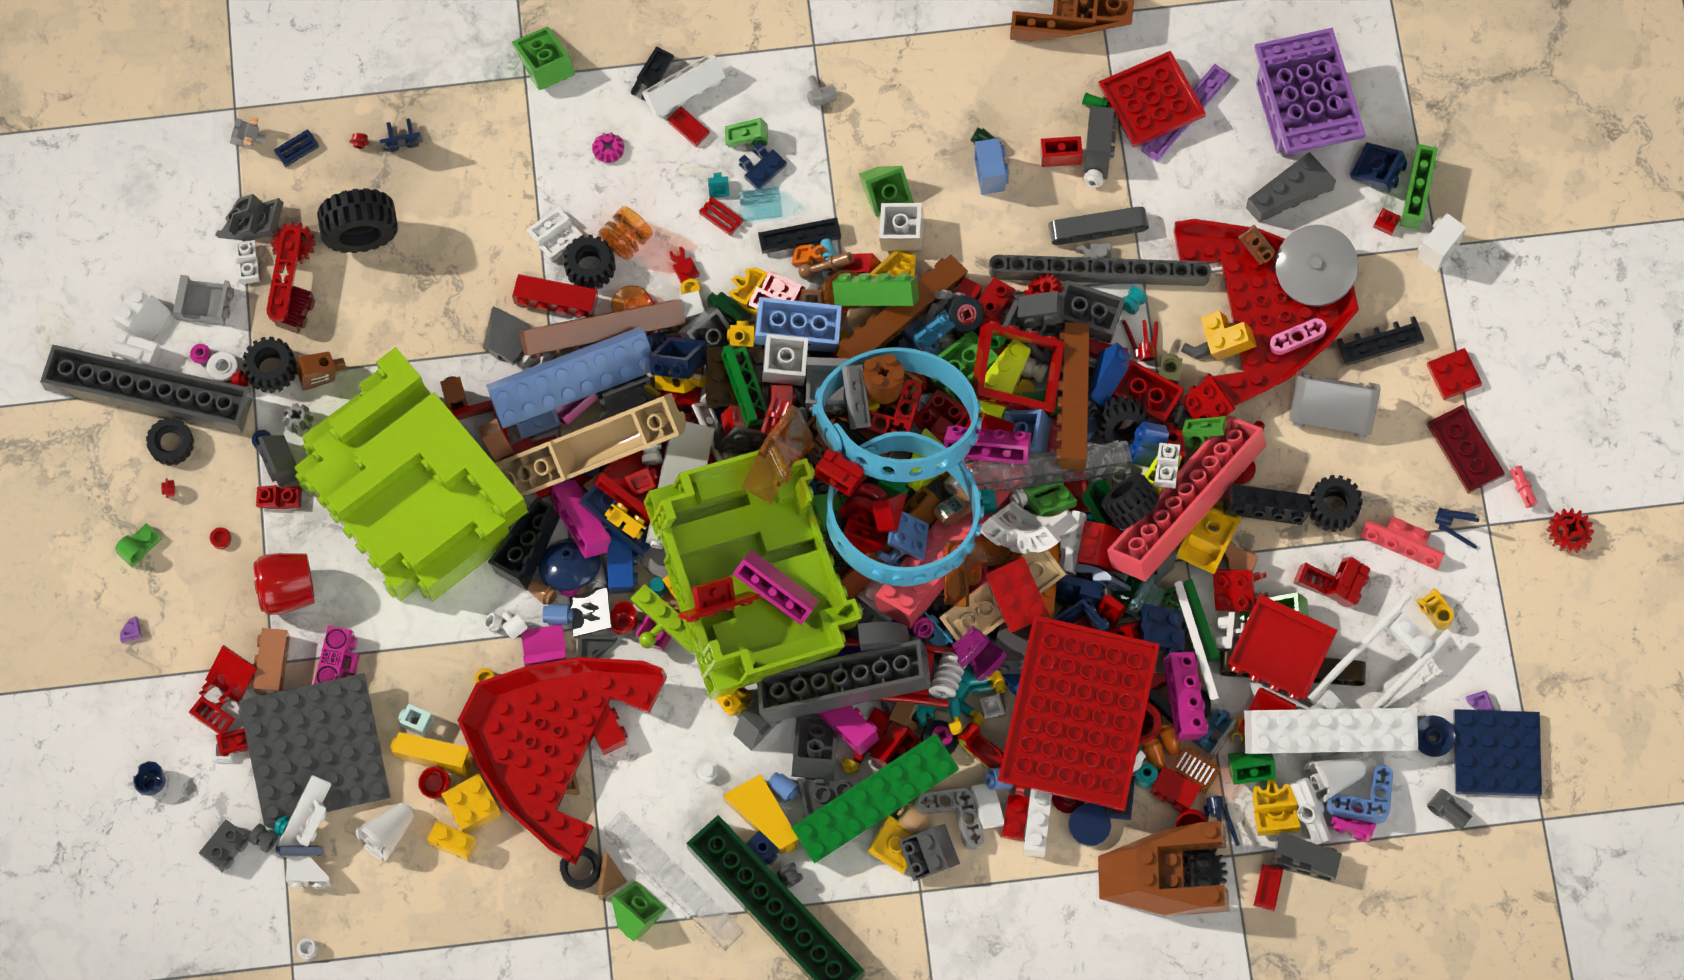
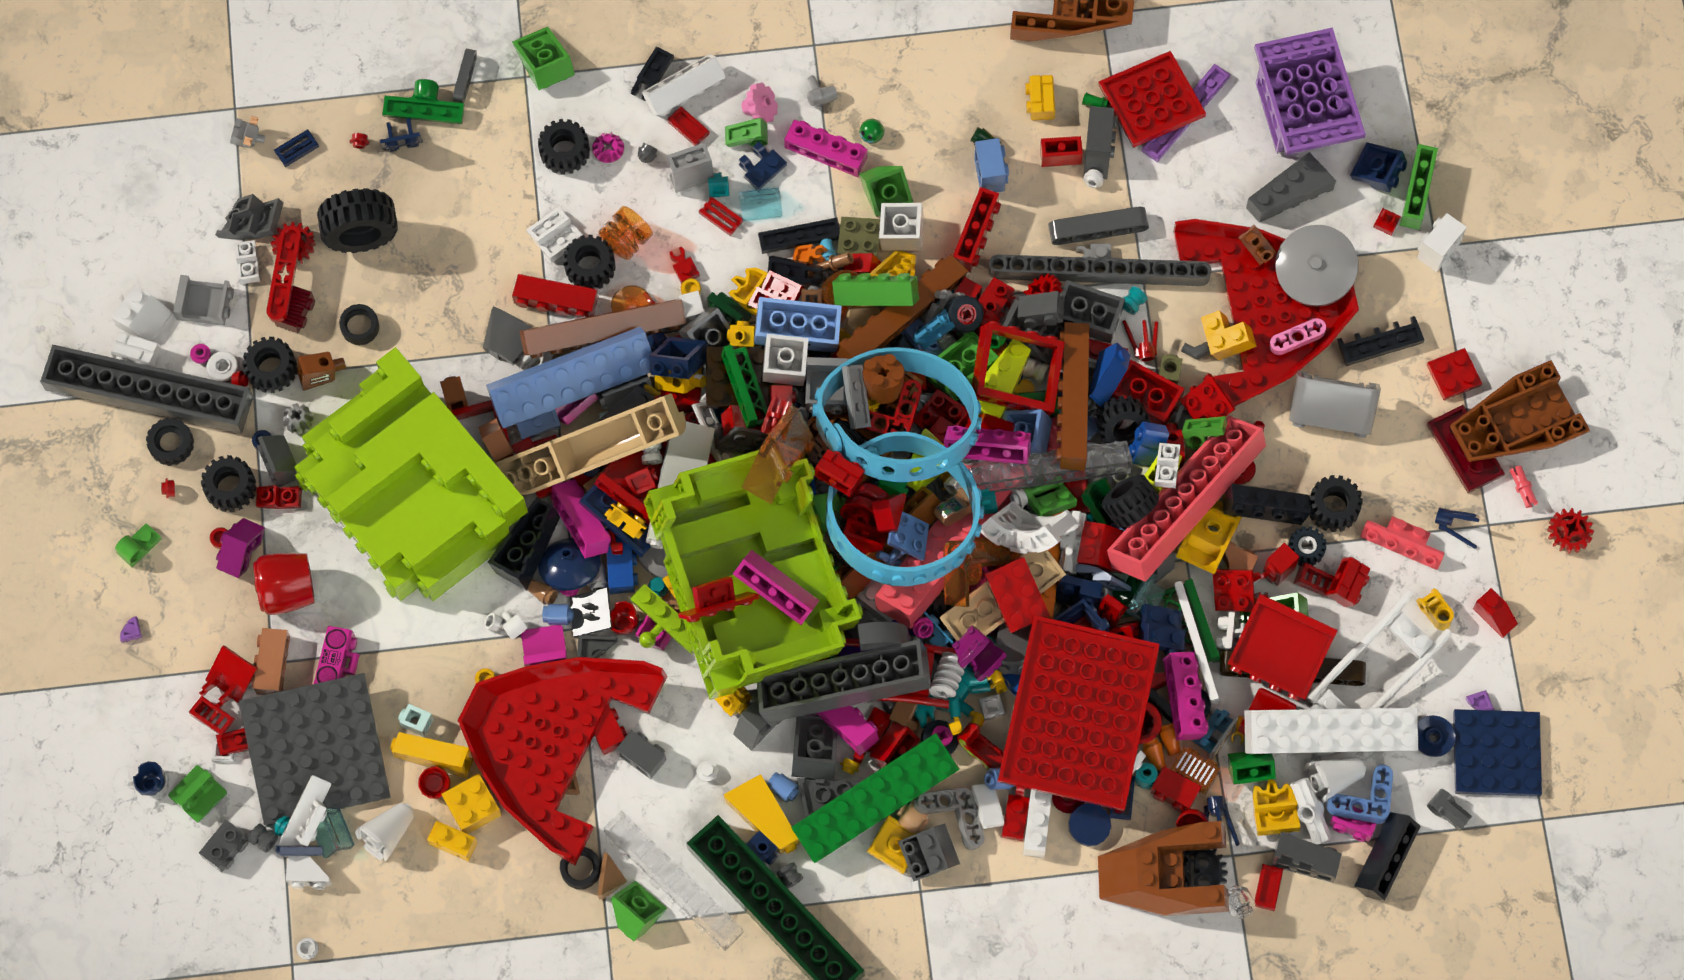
(197, 793): none -> bright green bracket
(222, 469): none -> black tyre
(238, 546): none -> magenta brick
(333, 833): none -> clear light blue panel
(359, 309): none -> black tyre
(423, 105): none -> green plate
(465, 75): none -> dark grey beam
(563, 132): none -> black tyre
(616, 547): none -> red hand
(641, 753): none -> dark grey brick
(647, 153): none -> dark grey plate
(690, 167): none -> light grey panel
(760, 103): none -> bright pink plant
(794, 270): none -> black hinge
(826, 148): none -> dark pink brick
(859, 235): none -> olive hinge
(871, 131): none -> green piece
(976, 228): none -> red brick
(1041, 97): none -> yellow brick
(1240, 902): none -> clear head
(1280, 564): none -> red brick
(1308, 536): none -> black bush
(1387, 856): none -> black brick
(1495, 612): none -> red slope
(1520, 417): none -> dark orange wedge

